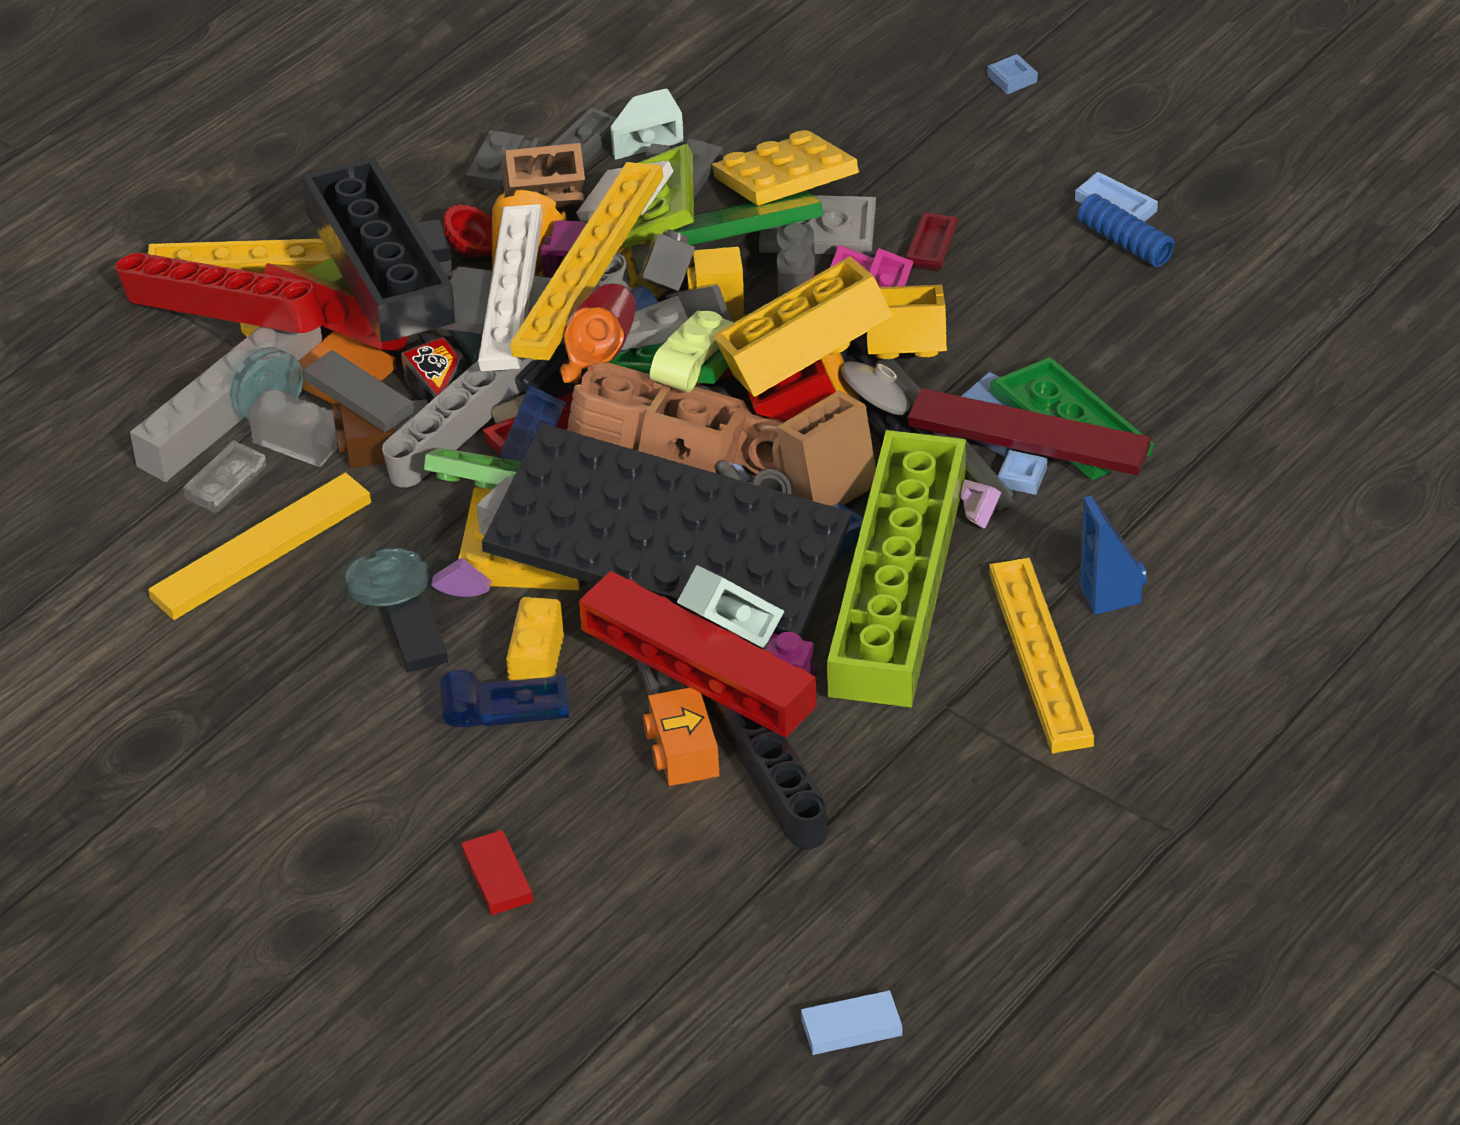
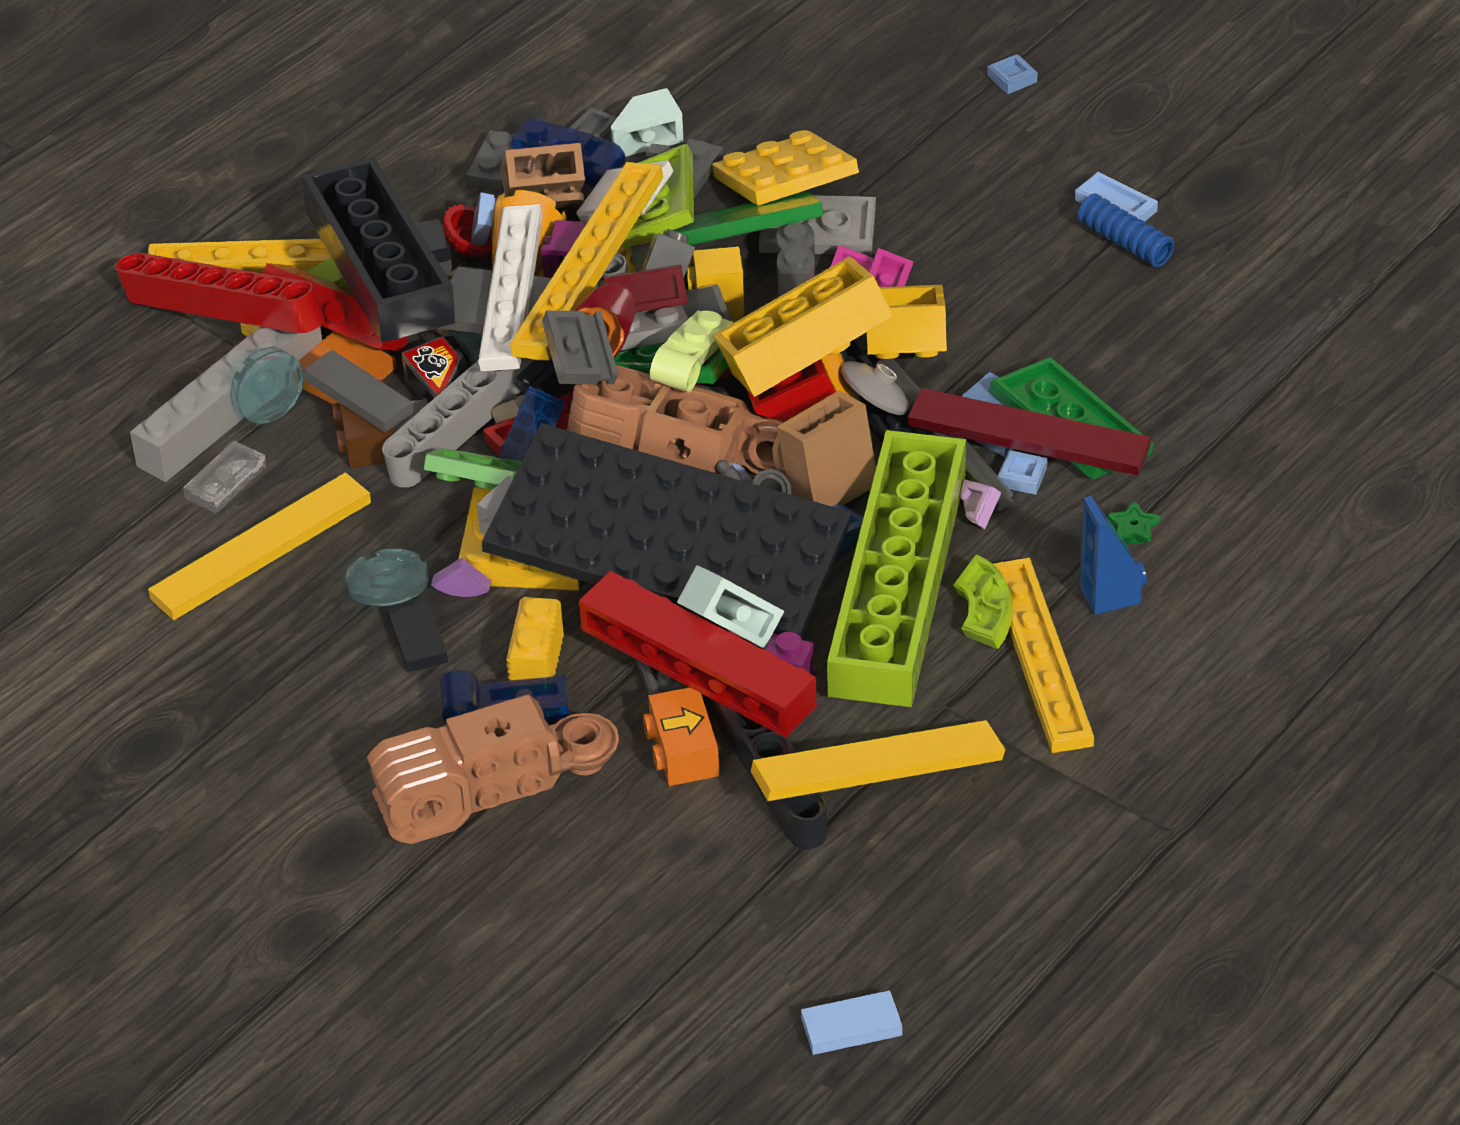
(293, 427): clear brick -> none
(480, 760): none -> nougat brick
(483, 219): none -> light blue tile
(497, 872): red tile -> none
(579, 347): none -> dark grey plate
(597, 153): none -> clear blue plate
(654, 287): none -> dark red tile
(877, 760): none -> yellow tile
(931, 241): dark red tile -> none
(988, 602): none -> lime tile
(1134, 515): none -> green plate

